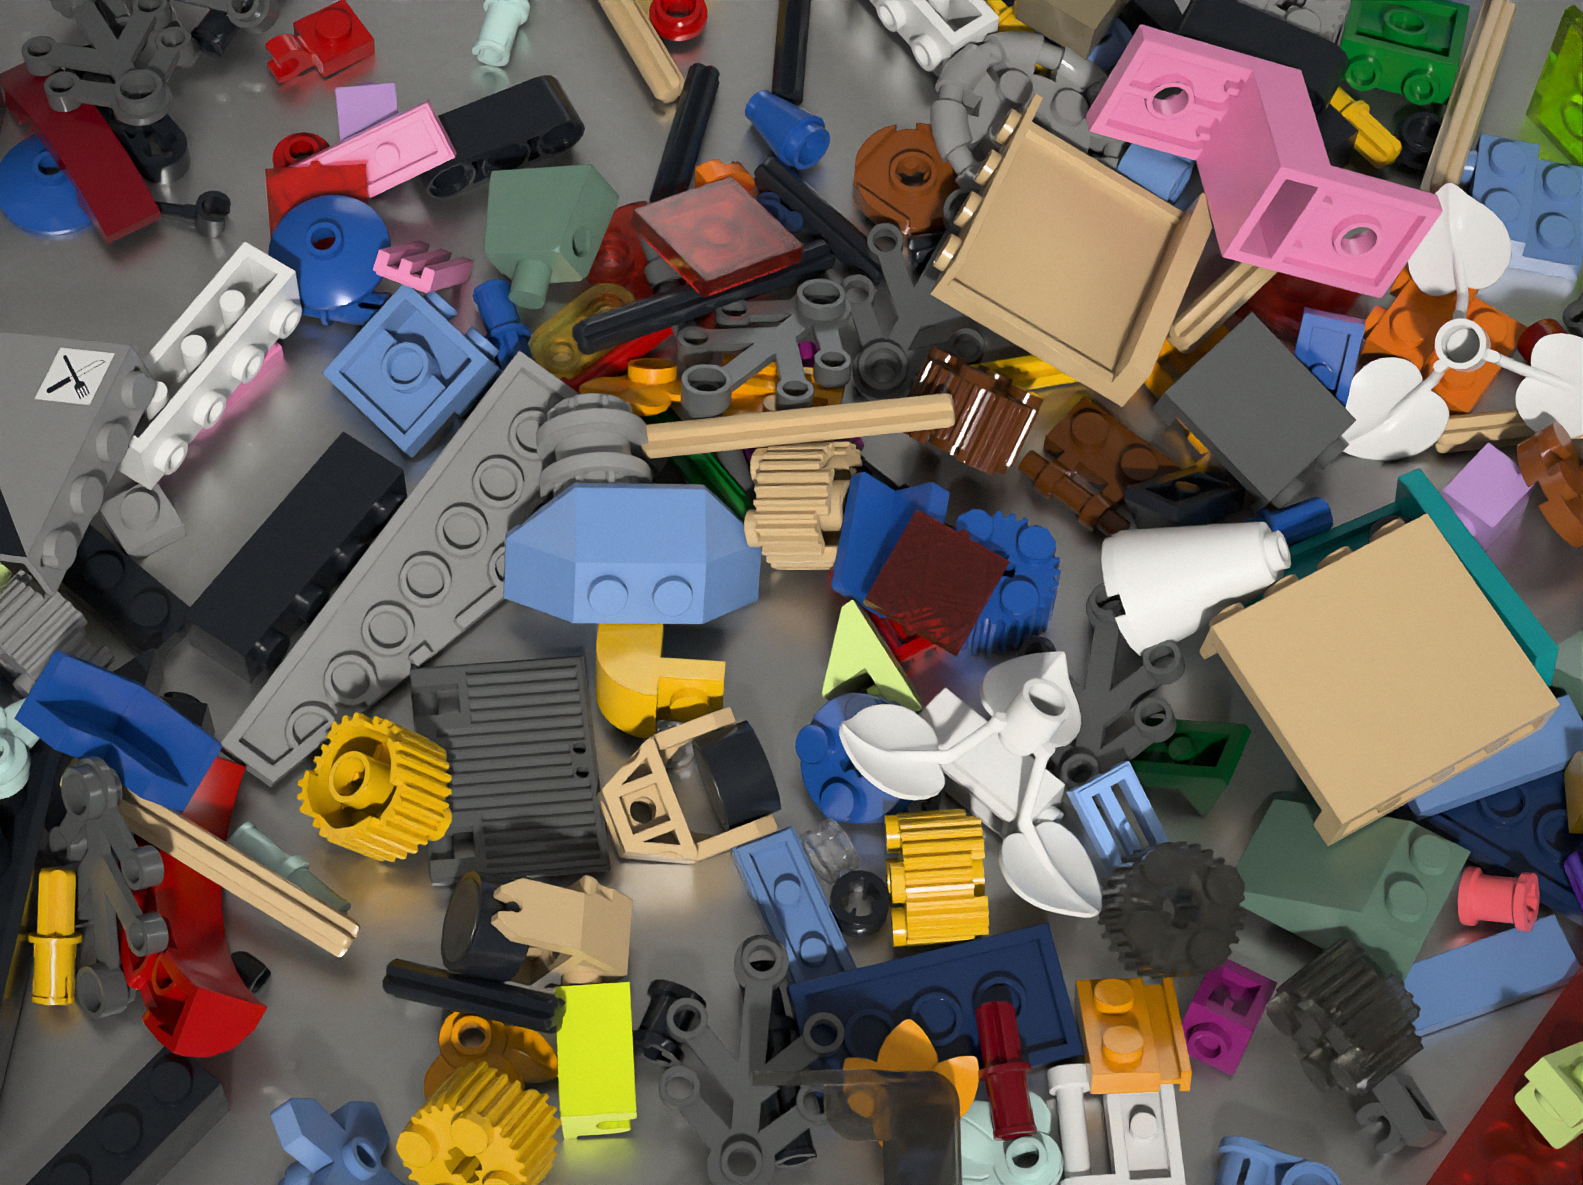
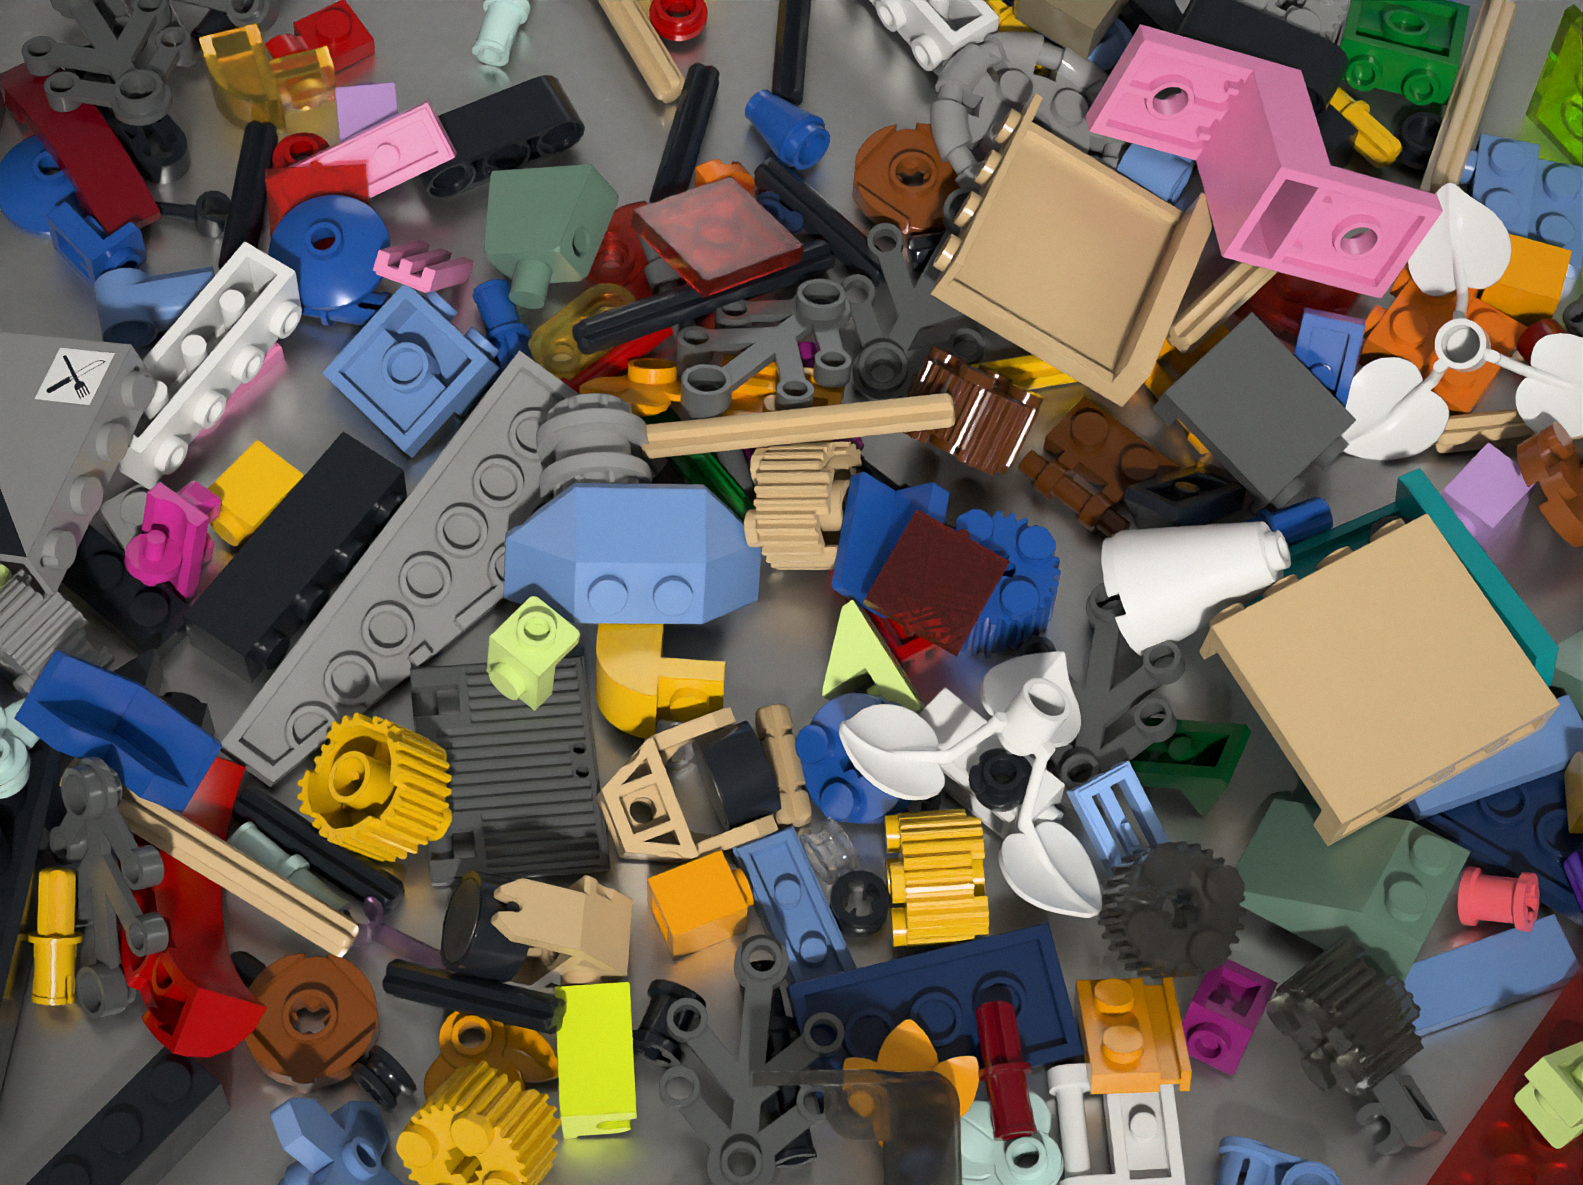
(87, 246): none -> blue bracket
(140, 306): none -> medium blue piece
(174, 538): none -> dark pink hips
(249, 189): none -> black axle
(251, 492): none -> yellow brick
(262, 90): none -> clear yellow brick
(311, 1058): none -> dark orange plate
(335, 863): none -> black axle
(383, 1079): none -> black bush
(392, 938): none -> clear purple piece
(527, 651): none -> yellowish green bracket
(699, 904): none -> light orange brick
(778, 742): none -> tan axle
(997, 795): none -> black plate
(1531, 281): none -> light orange brick

